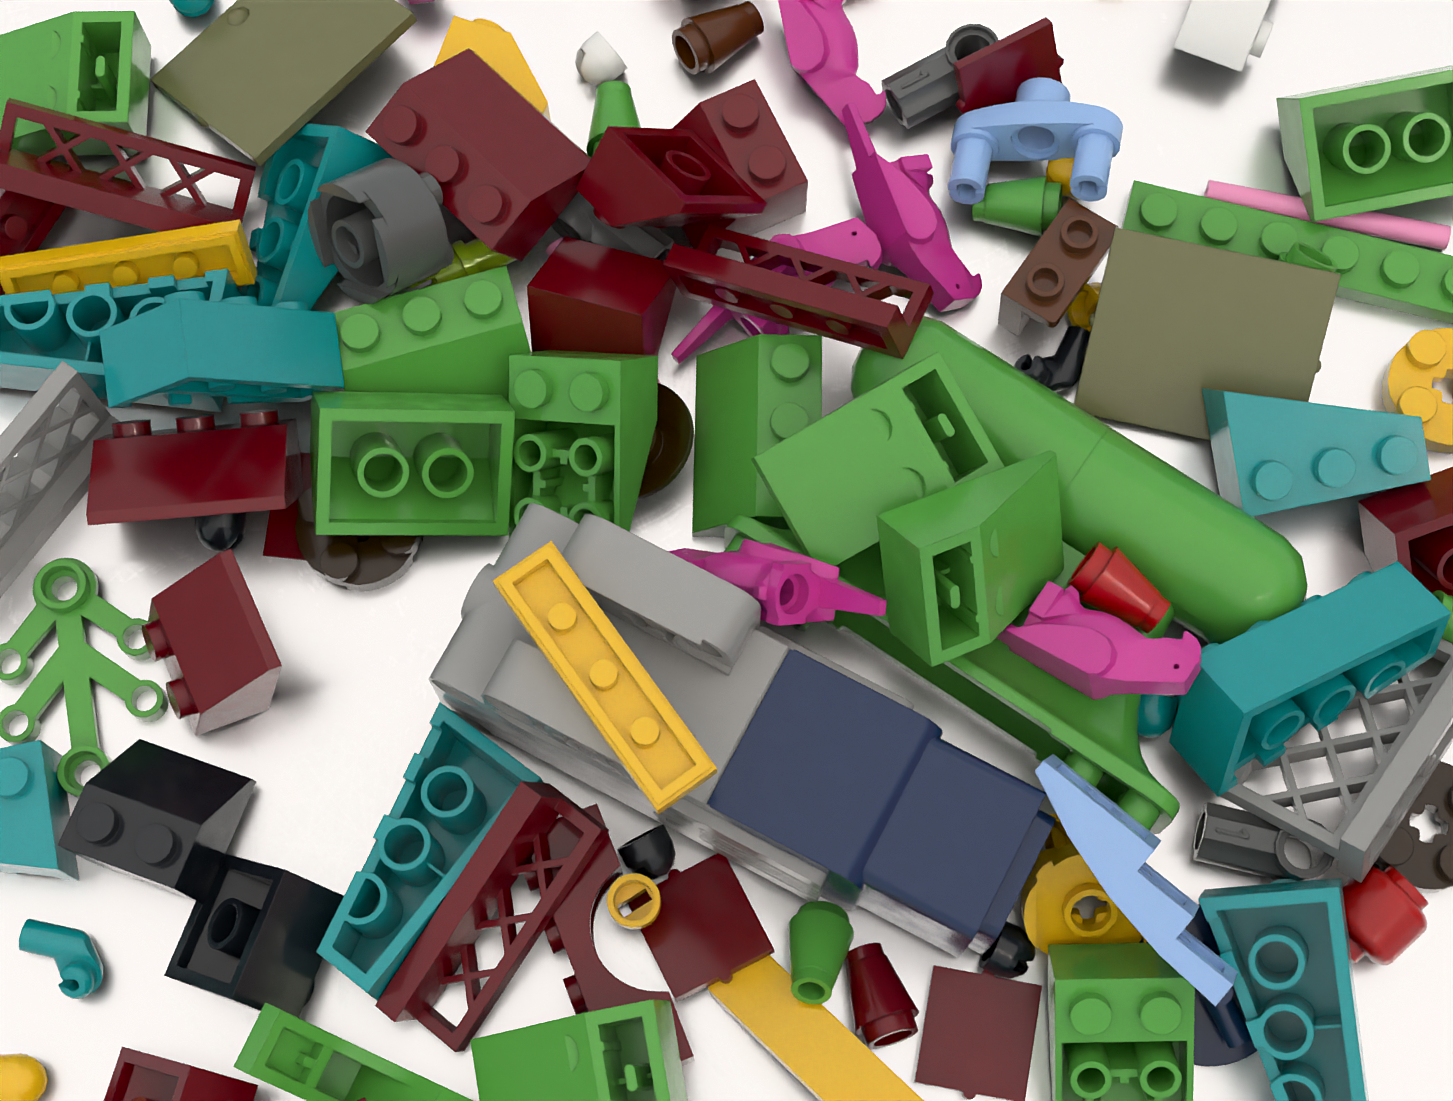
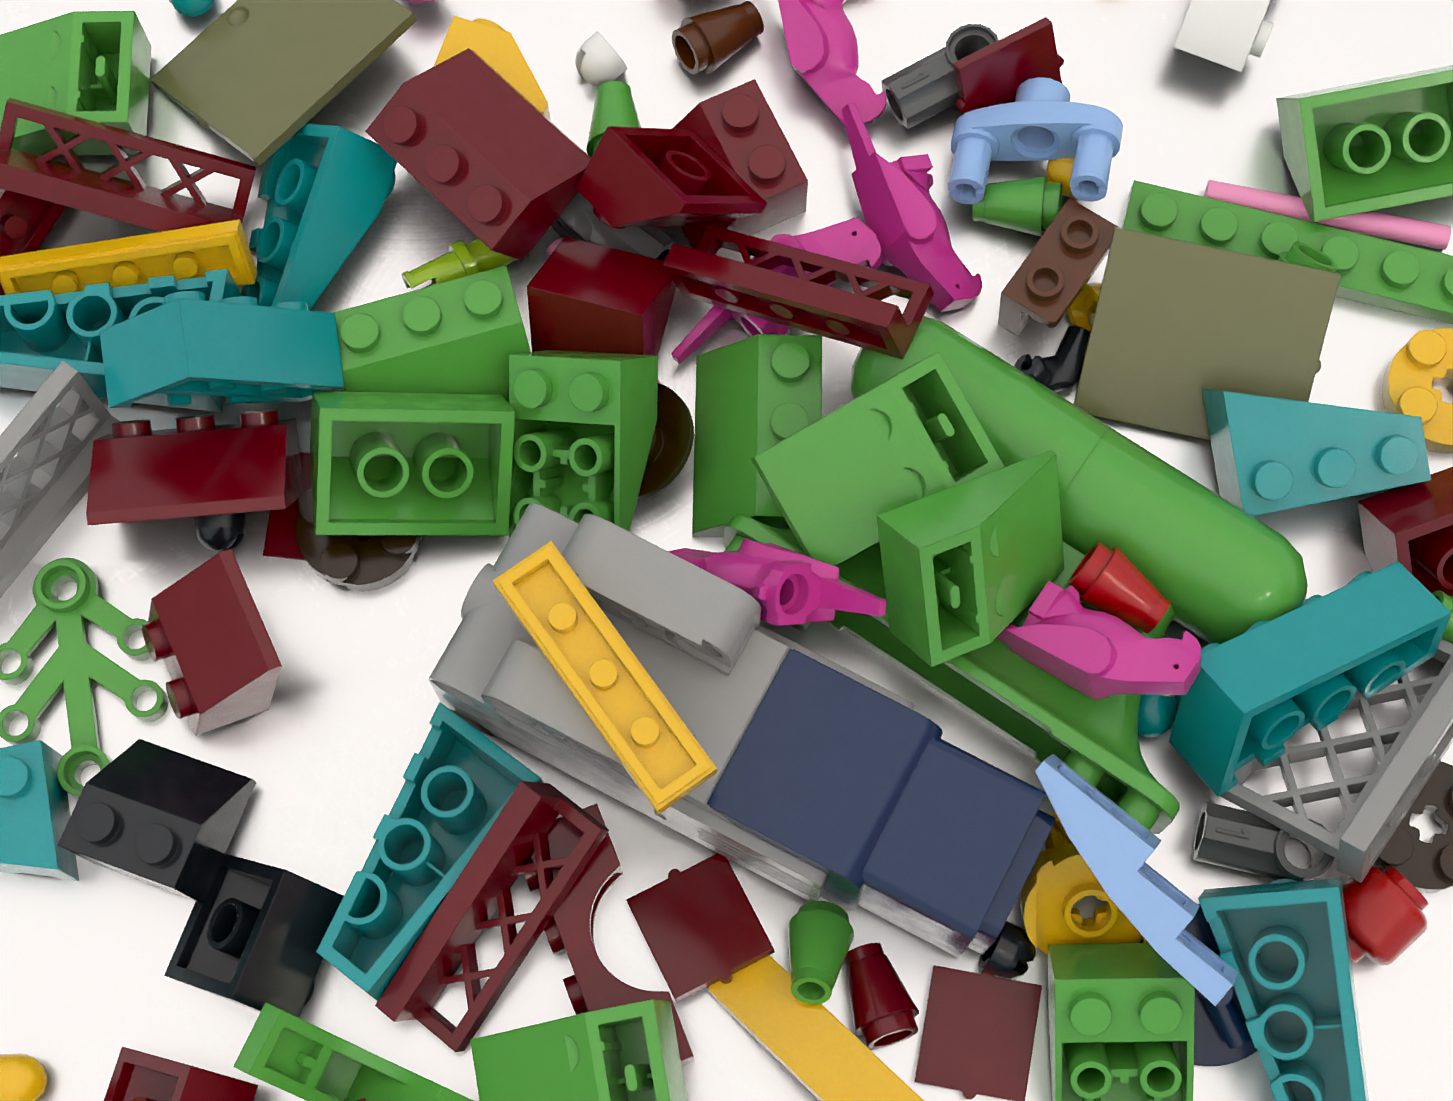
(72, 952): teal arm -> none
(380, 229): dark grey brick -> none
(627, 889): yellow hinge -> none
(649, 853): black hinge -> none

